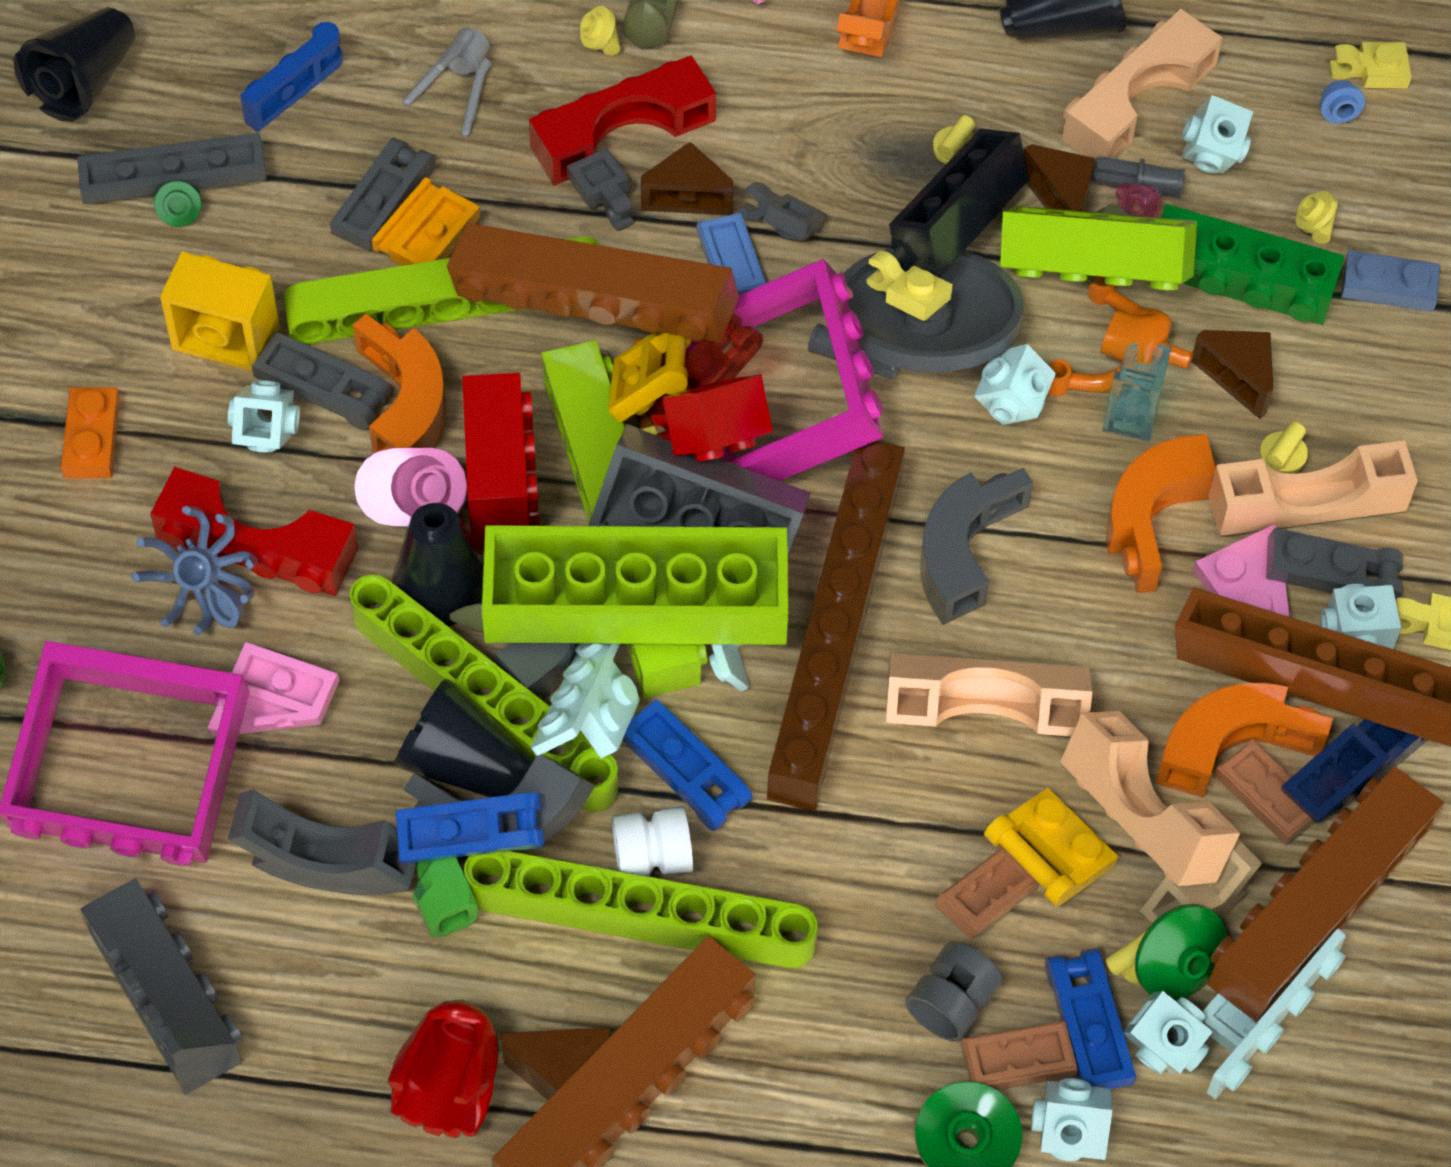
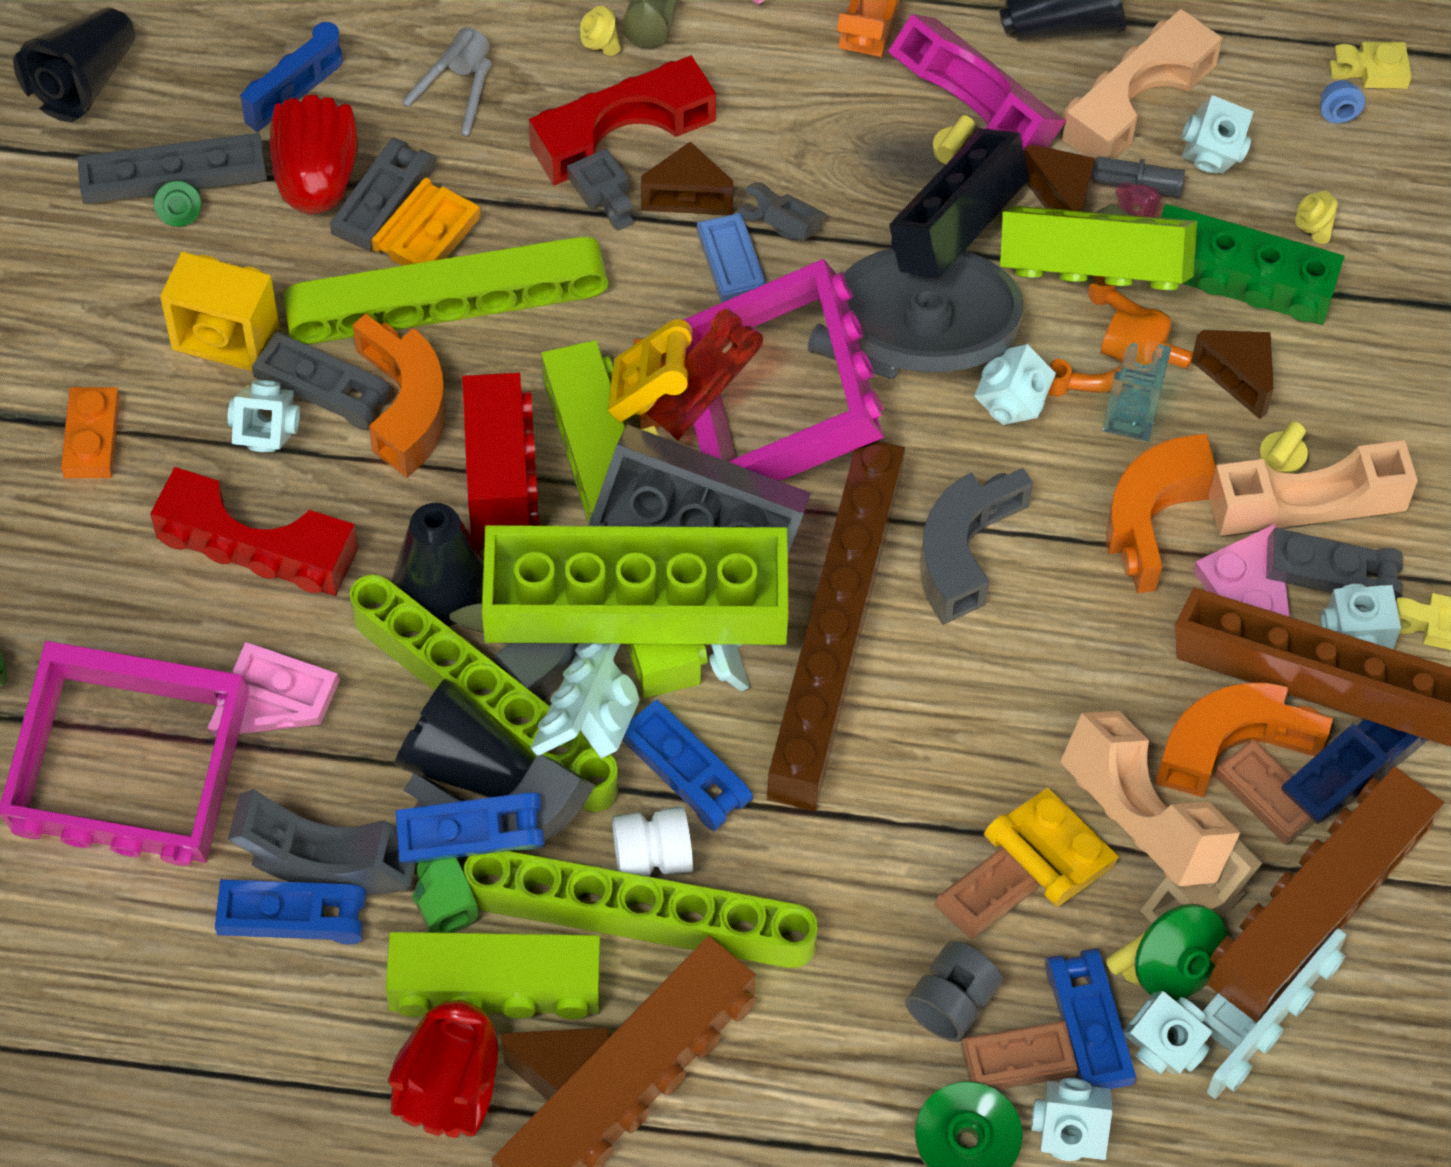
(162, 986): dark grey wedge -> none
(199, 570): sand blue animal -> none
(289, 910): none -> blue plate
(312, 152): none -> red hair
(404, 479): bright pink piece -> none
(495, 973): none -> lime brick
(594, 282): dark orange brick -> none
(715, 417): red brick -> none
(910, 291): light yellow plate -> none
(937, 687): light nougat arch -> none
(953, 64): none -> dark pink arch
(1390, 280): sand blue plate -> none

